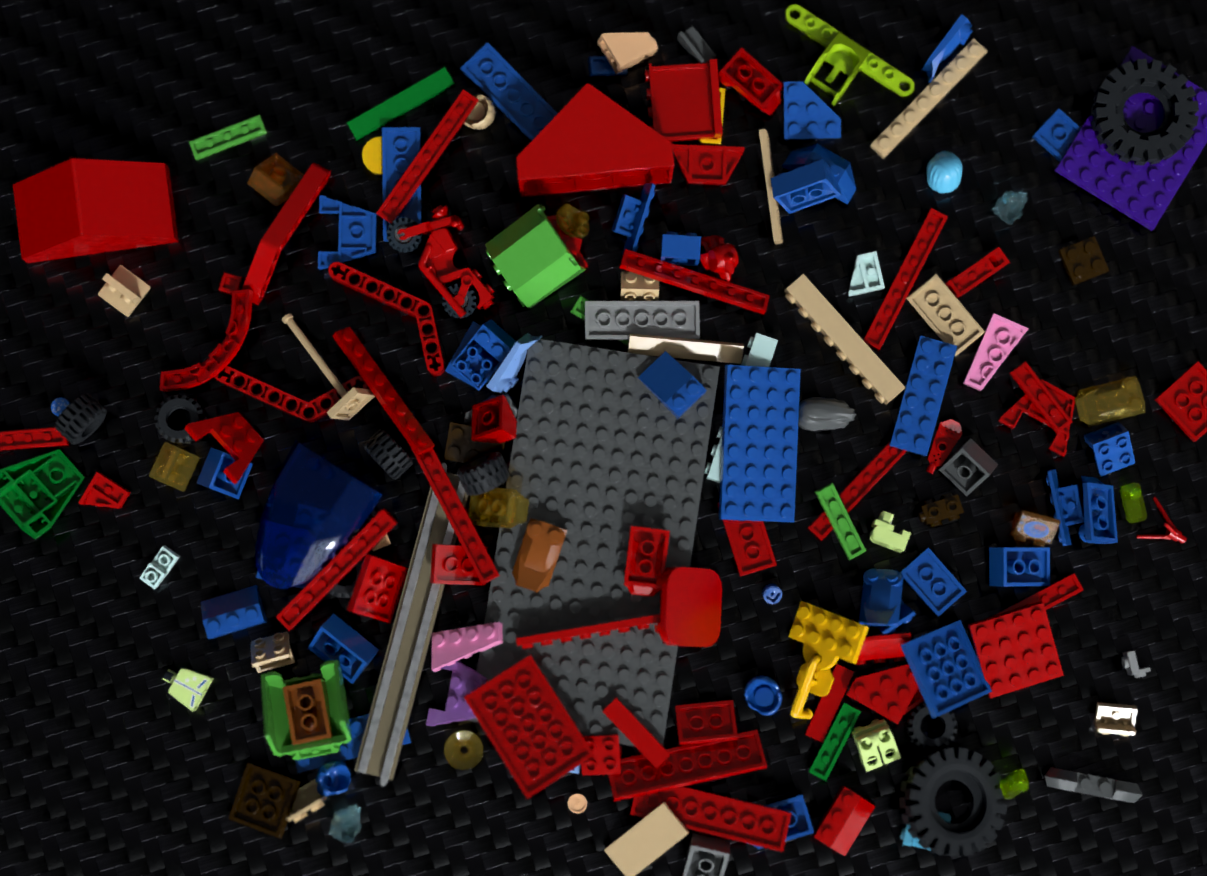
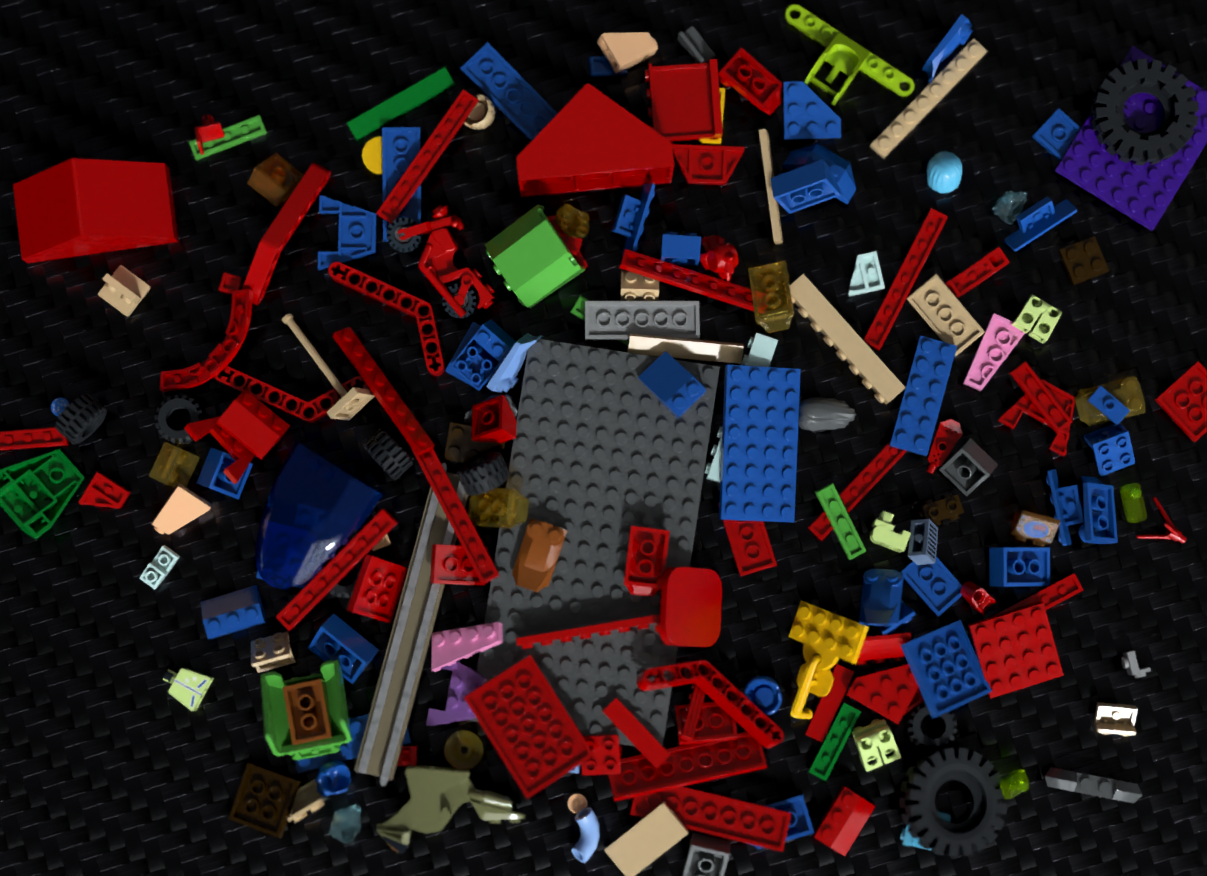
(179, 510): none -> light nougat slope
(208, 132): none -> red bracket
(253, 424): none -> red slope
(408, 756): none -> red tile
(435, 798): none -> olive piece
(588, 834): none -> light blue cylinder
(693, 712): none -> red piece
(771, 296): none -> clear yellow slope
(772, 593): blue tile -> none
(773, 734): none -> red beam
(923, 542): none -> sand blue brick
(977, 597): none -> red piece
(1039, 220): none -> blue bracket
(1040, 311): none -> yellowish green hips
(1108, 405): none -> blue plate

